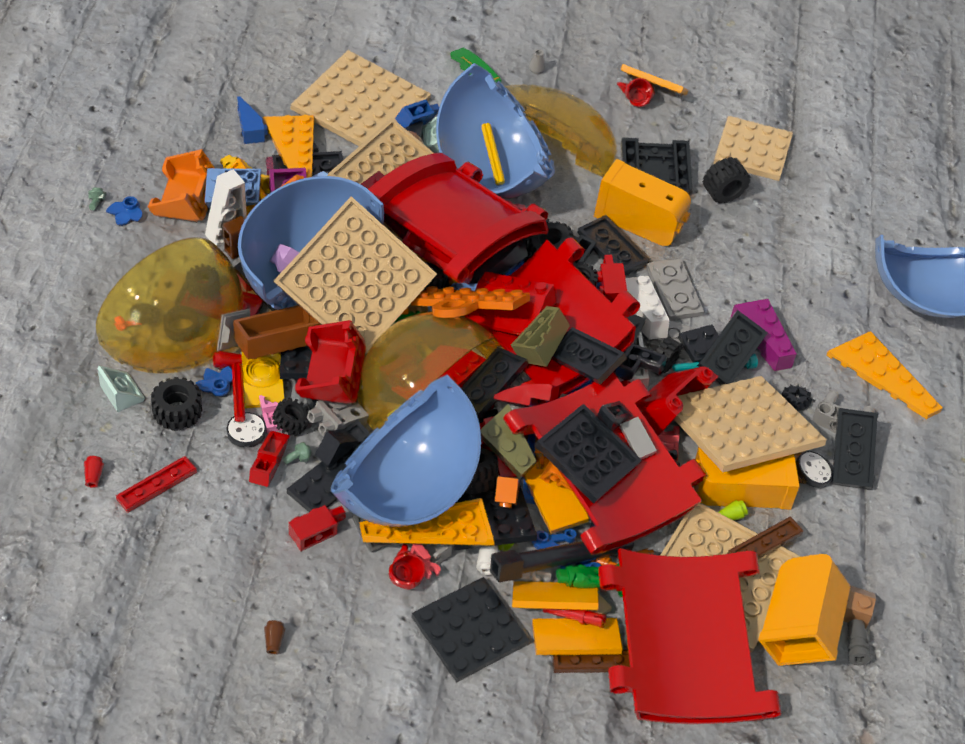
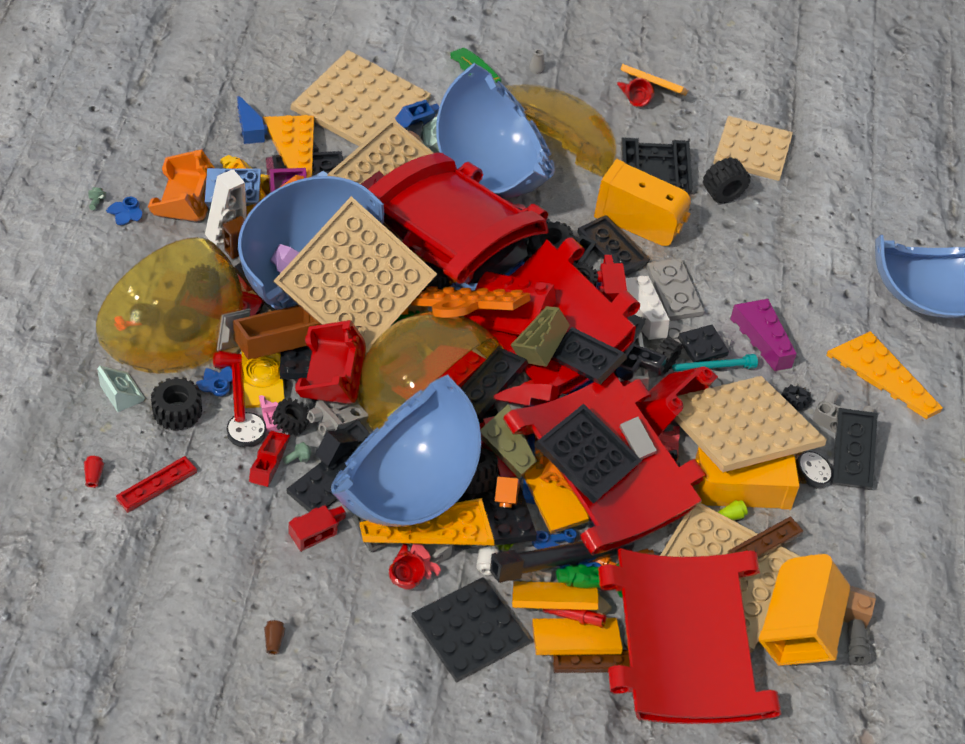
(493, 154): yellow axle -> none
(613, 415): black slope -> none
(733, 348): black plate -> none

